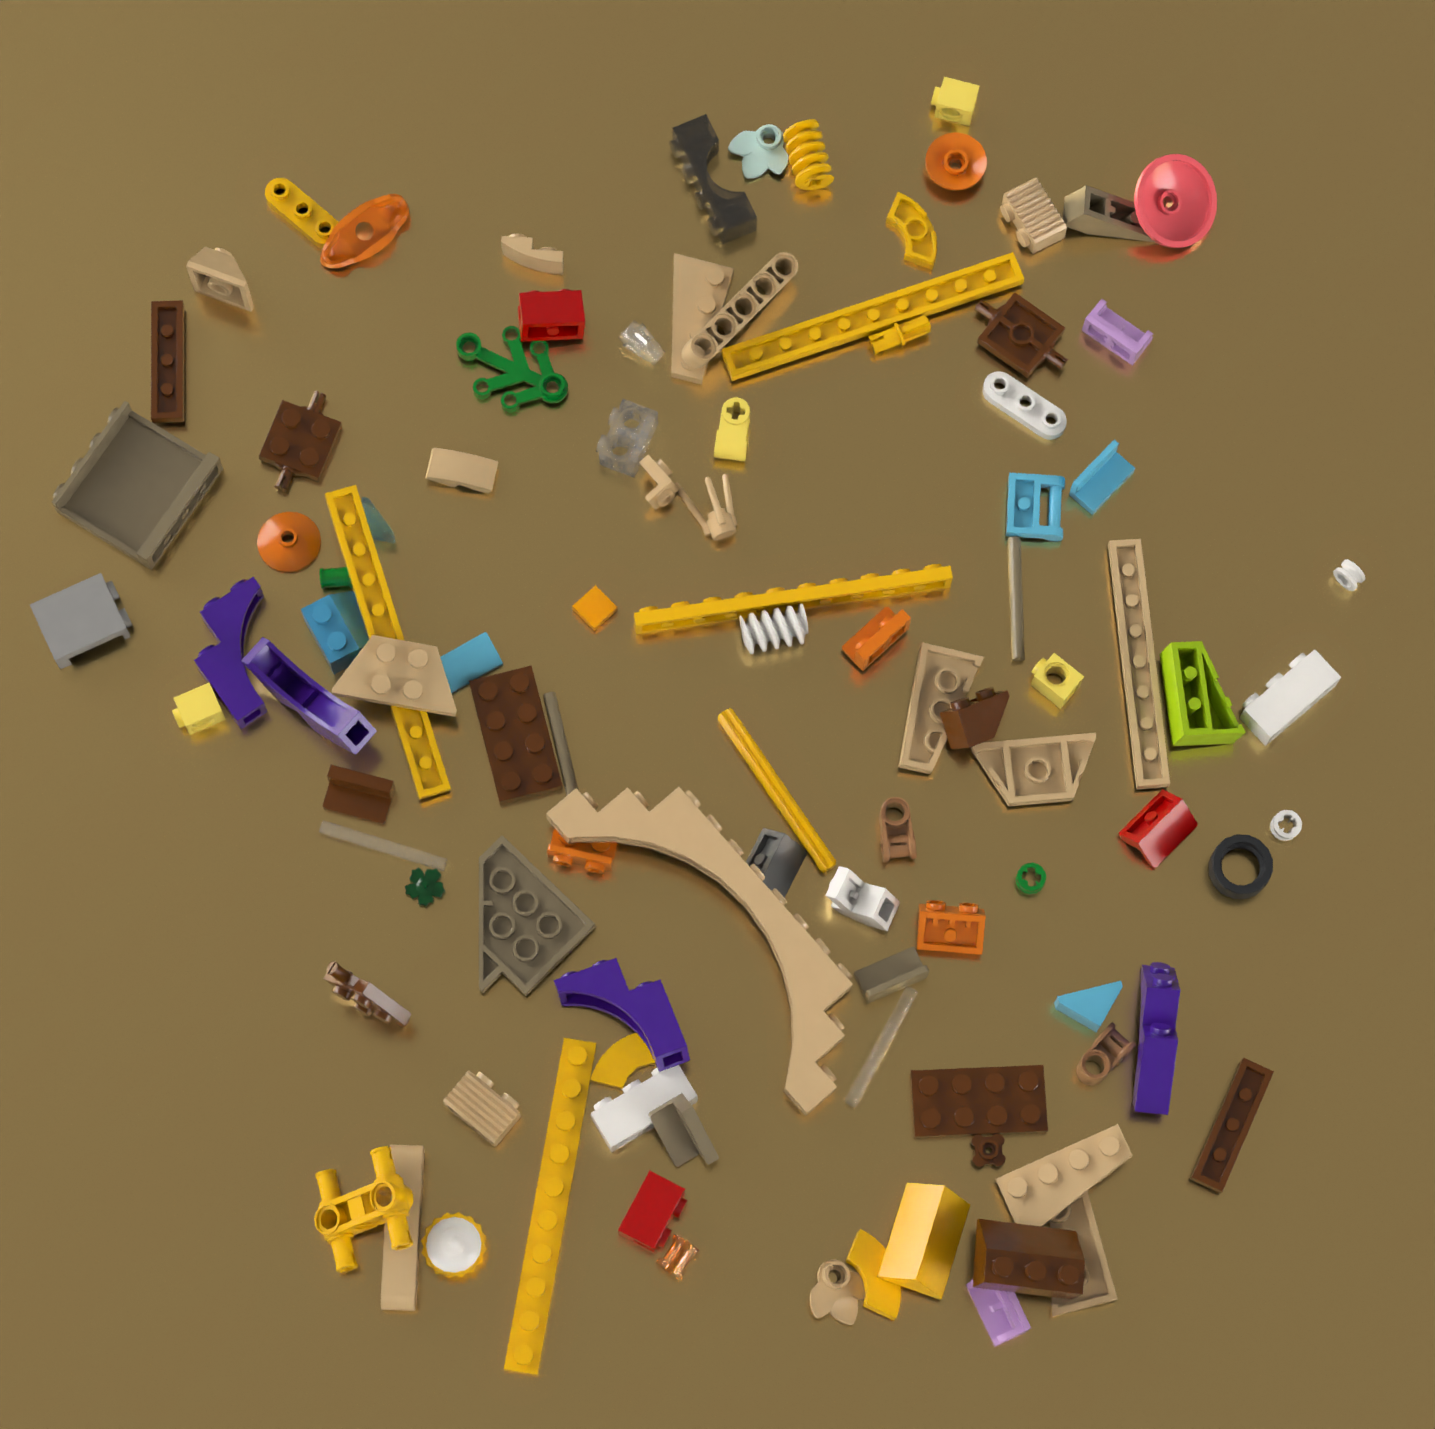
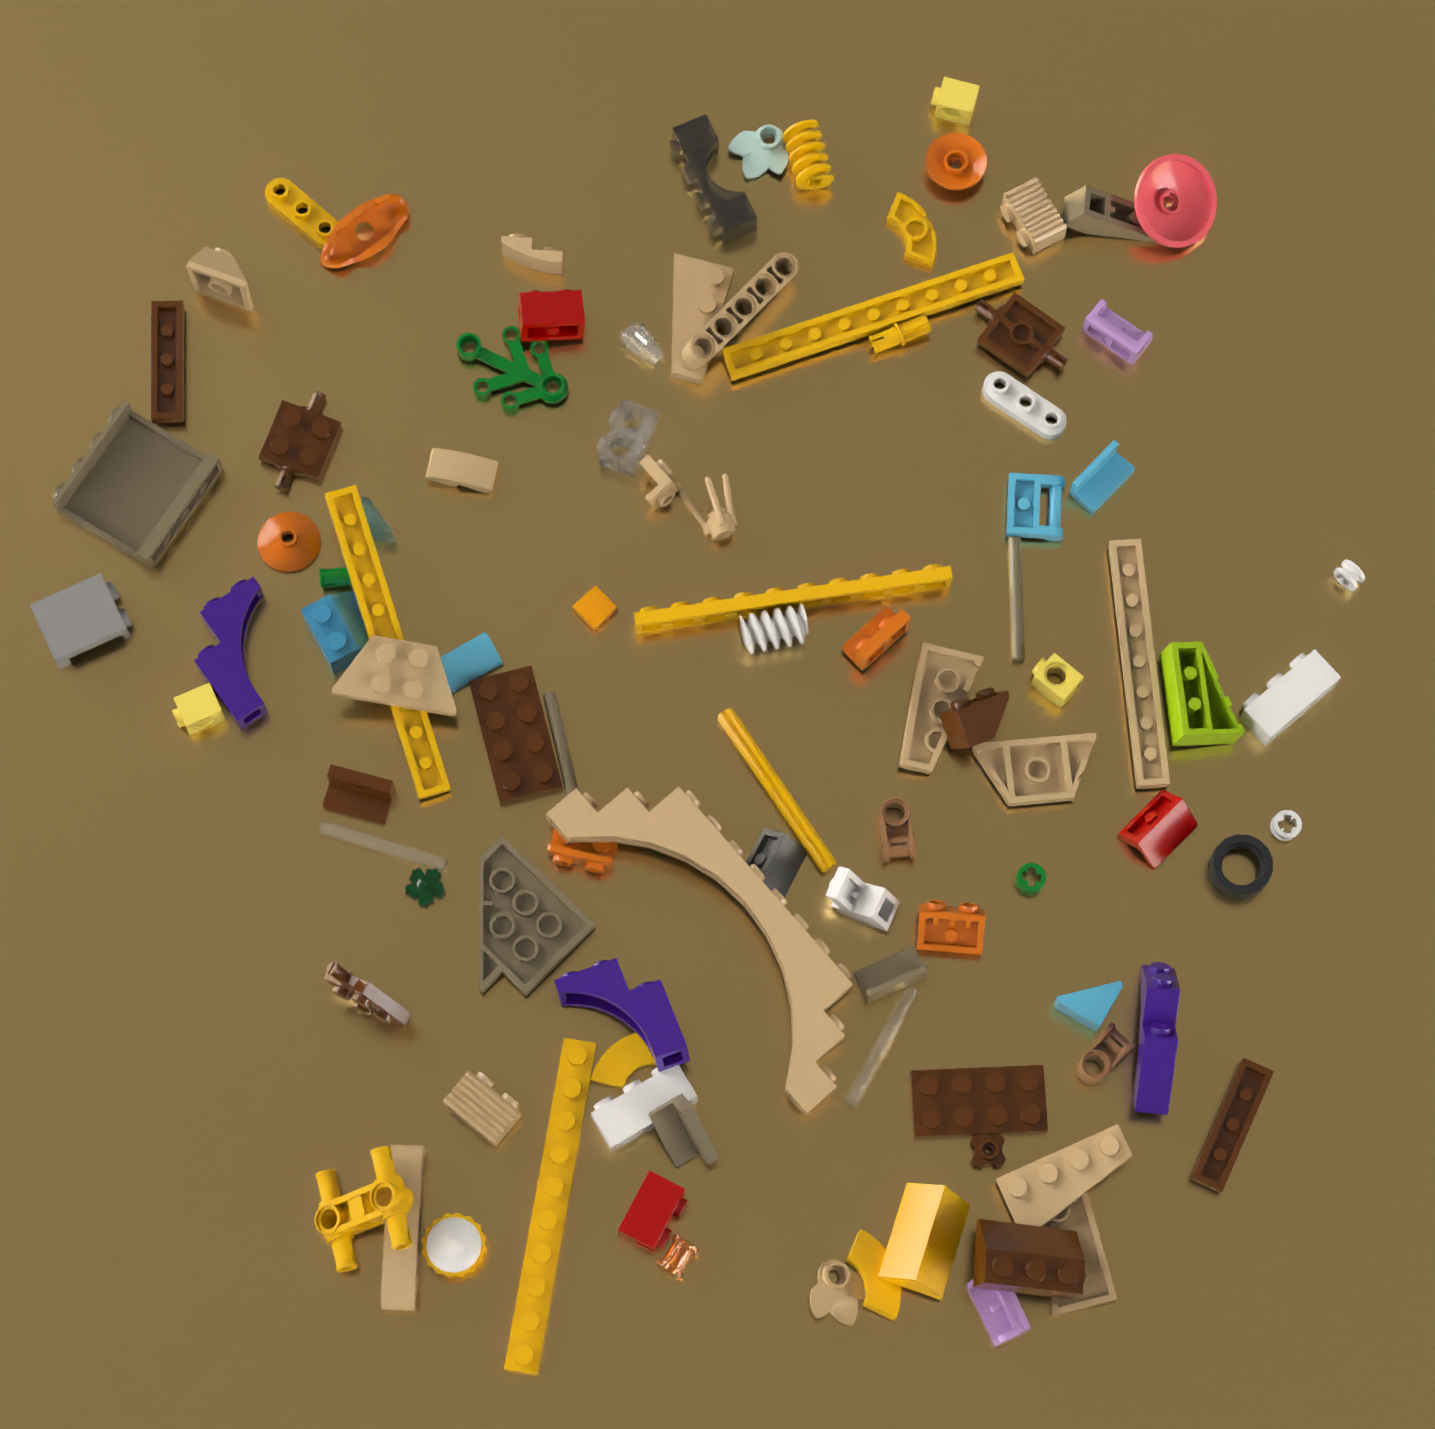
(314, 703): dark purple arch -> none
(733, 434): light yellow piece -> none

